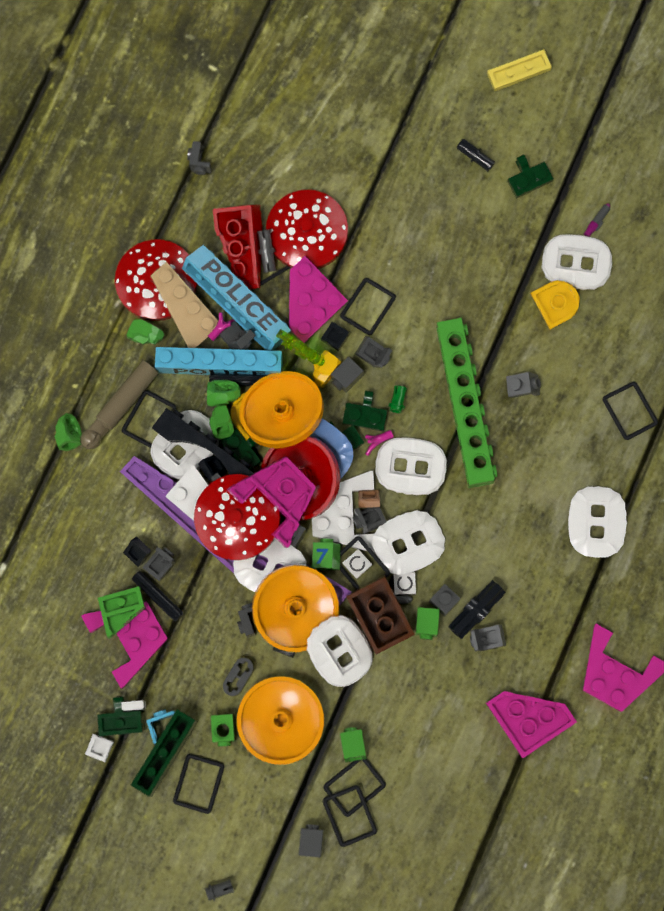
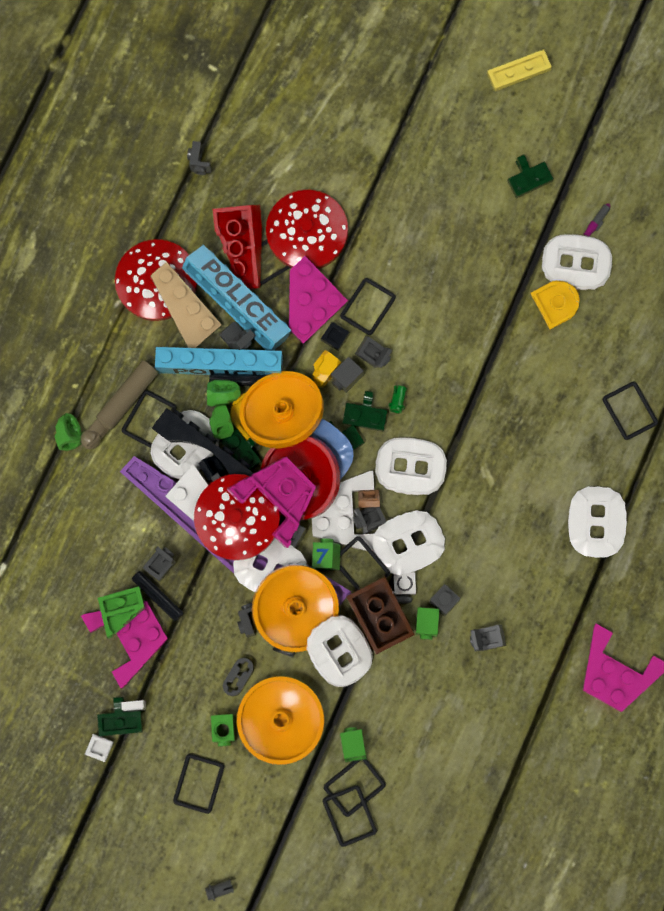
(137, 551): black plate -> none
(144, 332): bright green rock -> none
(158, 716): medium azure bracket -> none
(164, 753): dark green brick -> none
(221, 325): dark pink bar -> none
(266, 250): dark grey pin -> none
(301, 349): clear neon green plate -> none
(311, 841): dark grey brick -> none
(357, 564): white tile -> none
(376, 440): dark pink bar -> none
(456, 329): bright green brick -> none
(475, 155): black axle -> none
(476, 609): black piece -> none
(523, 384): dark grey bracket -> none
(529, 720): dark pink plate -> none

